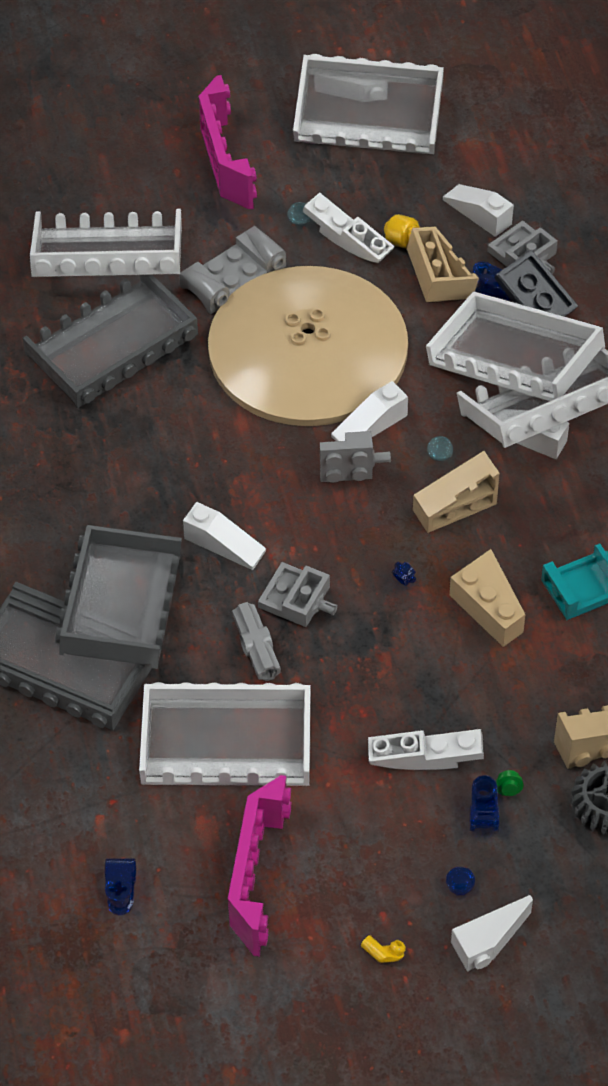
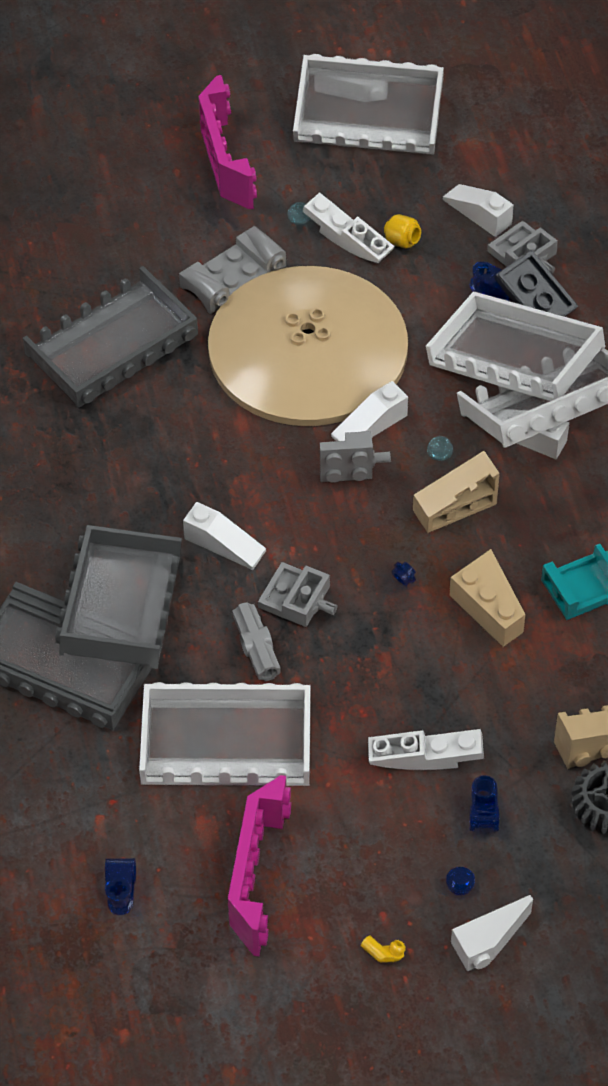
(106, 248): white window -> none
(438, 268): tan wedge -> none
(509, 783): green plate -> none

